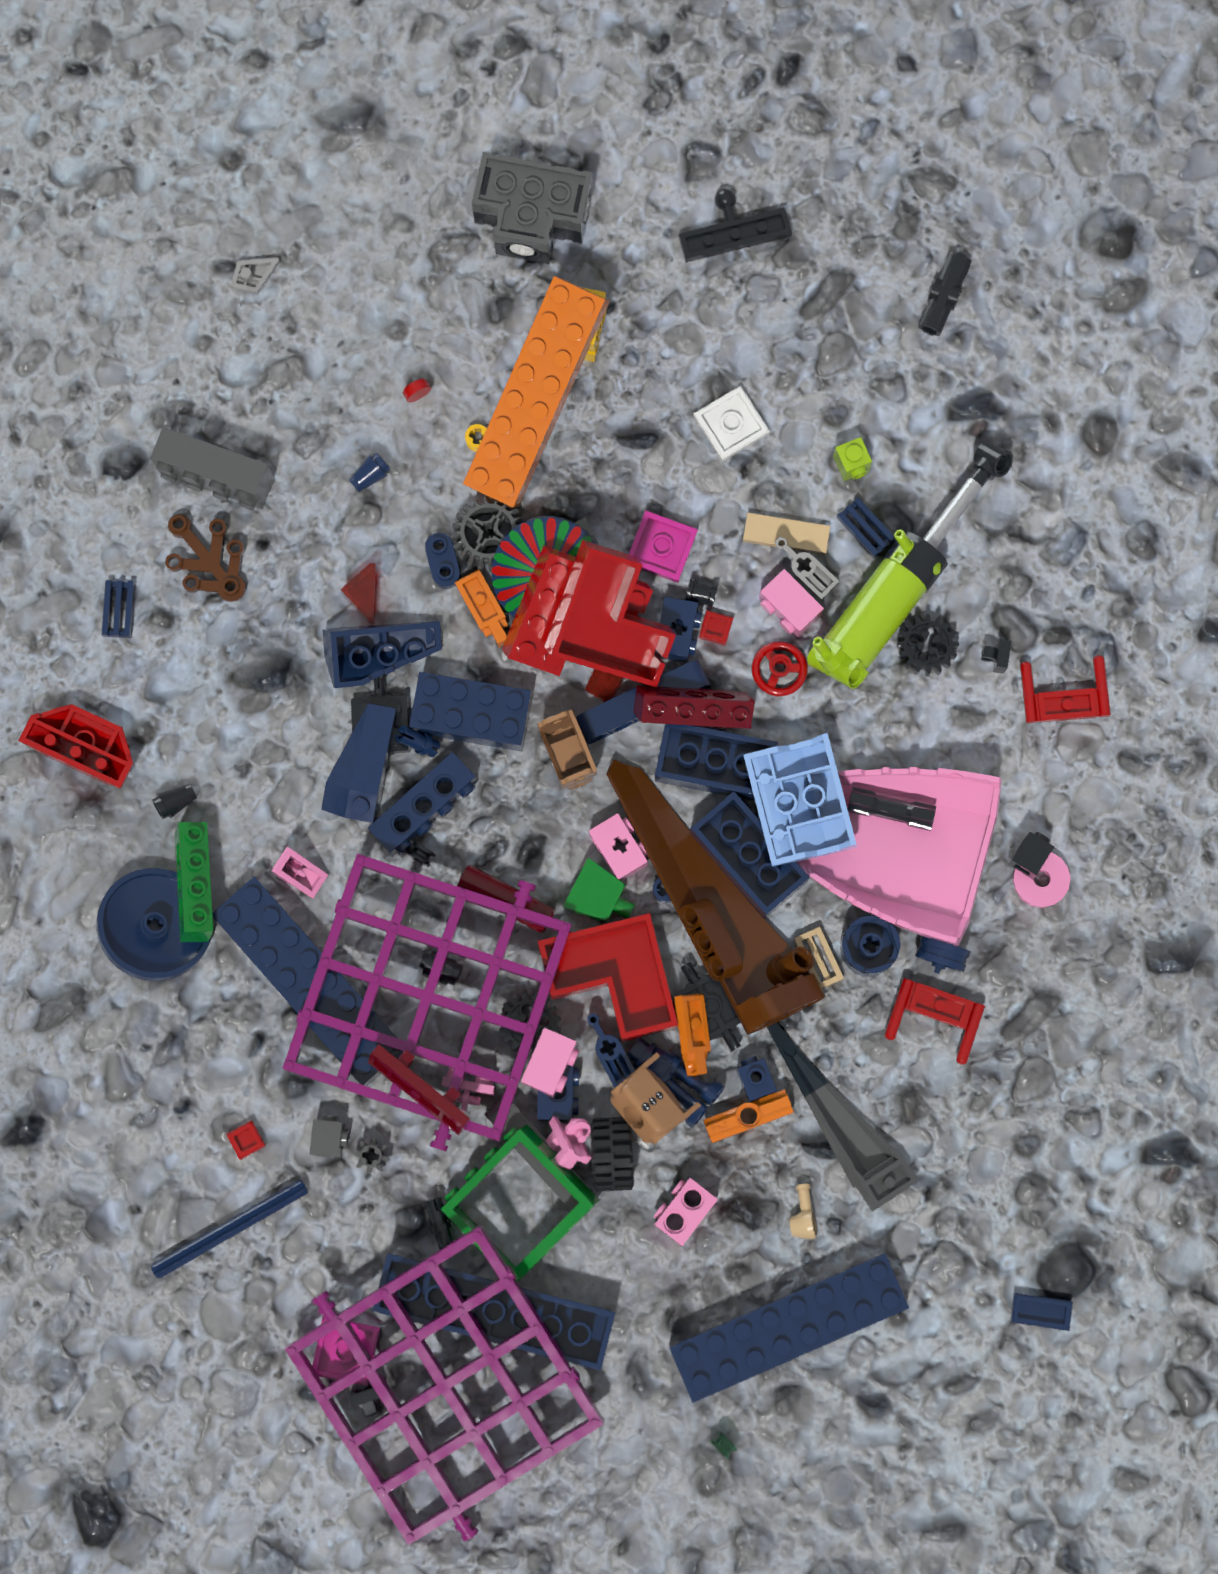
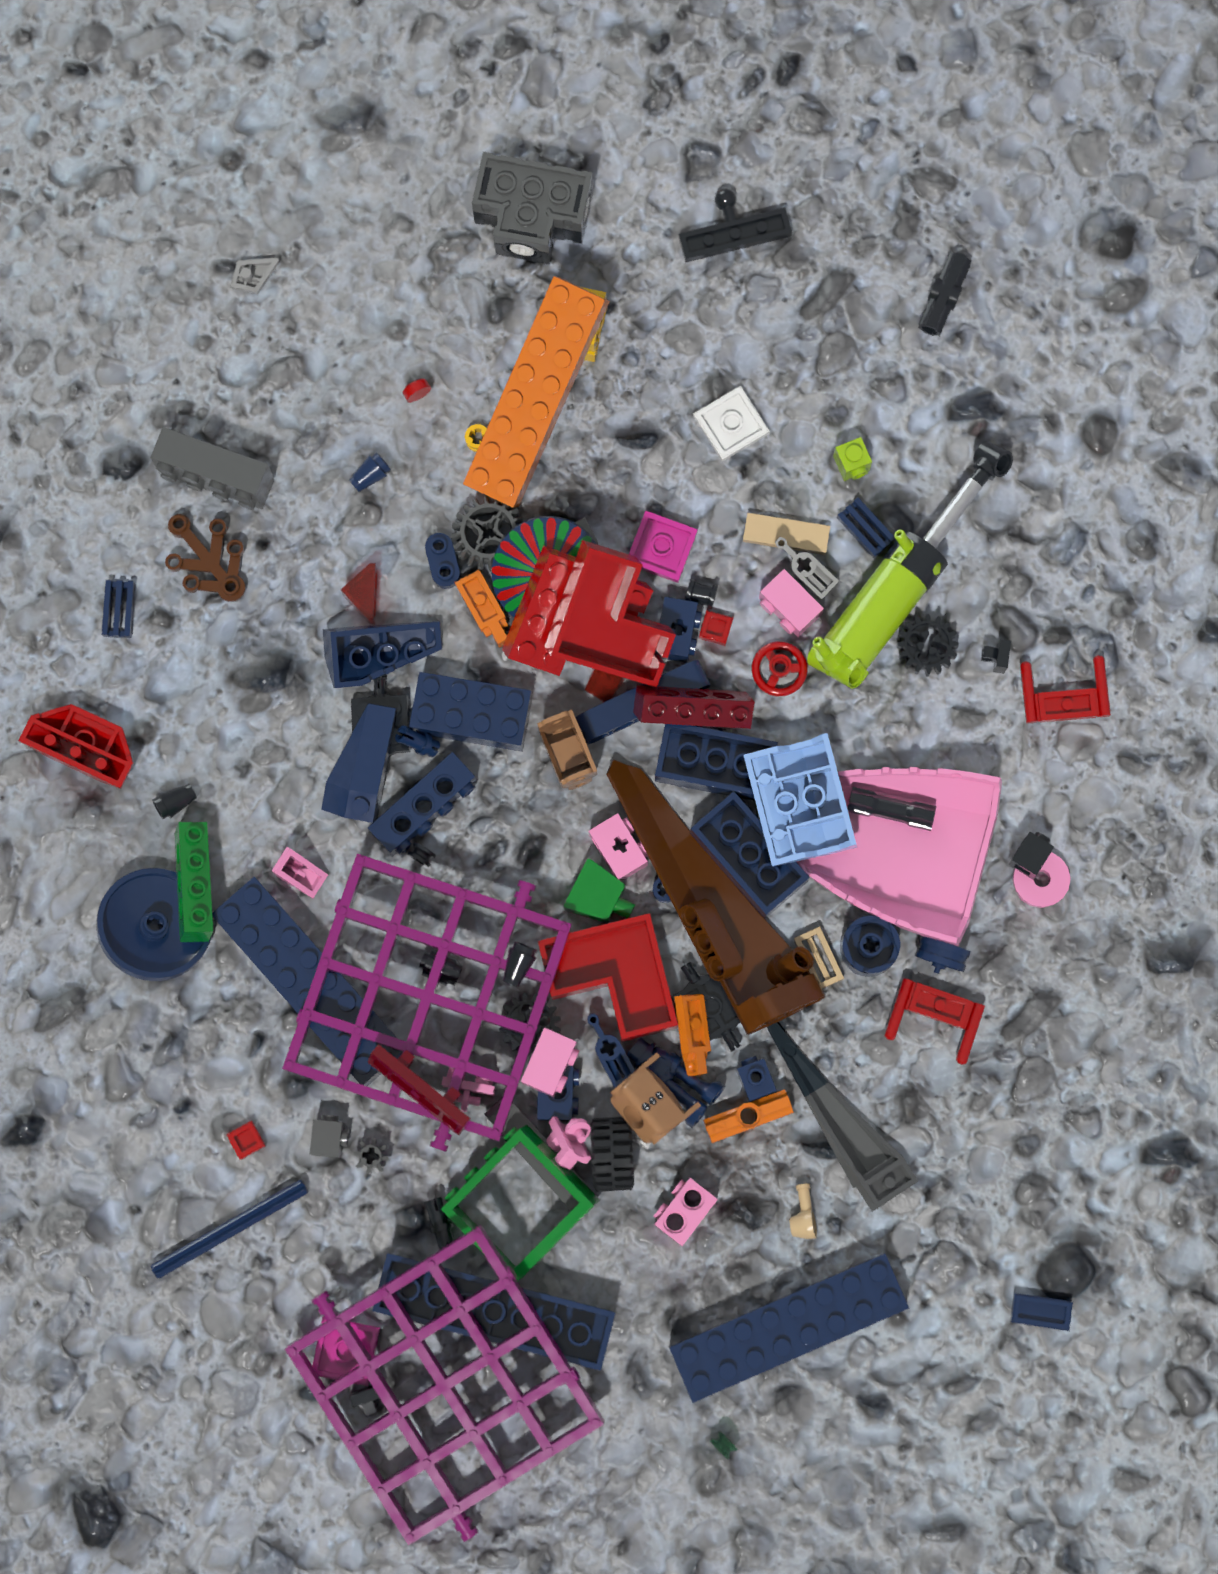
(485, 884): dark red piece -> none
(518, 963): none -> black cone

